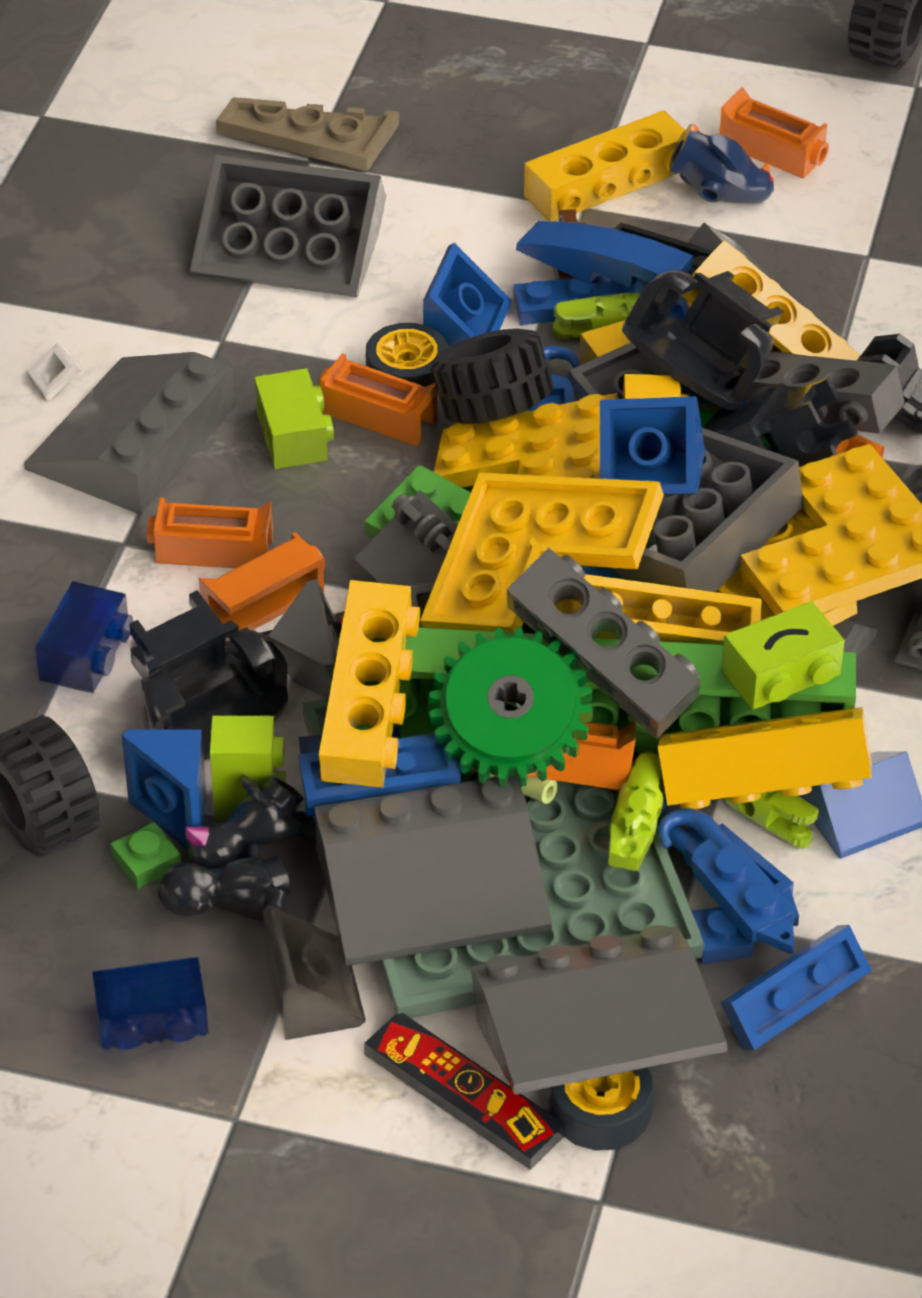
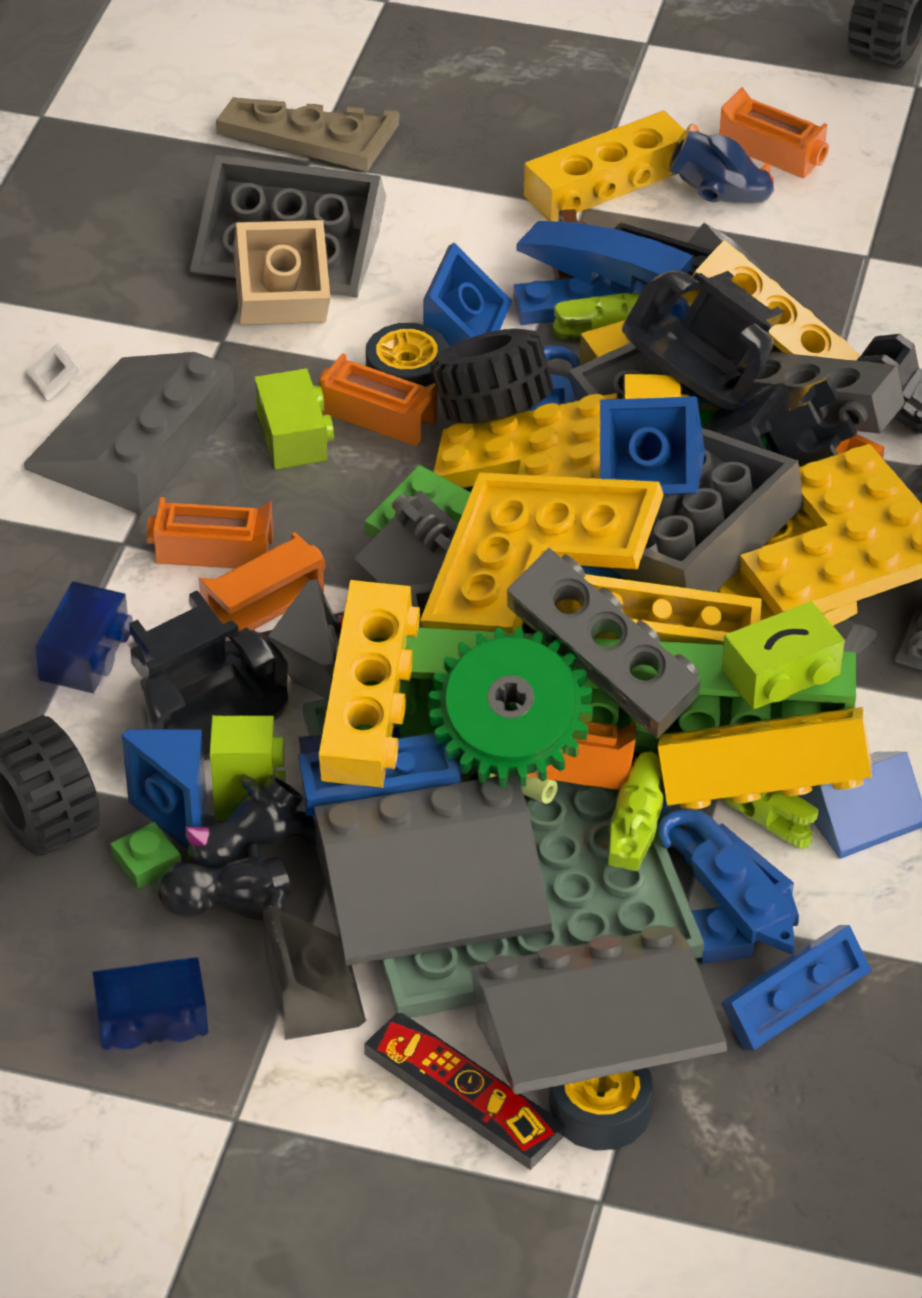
(281, 272): none -> tan brick

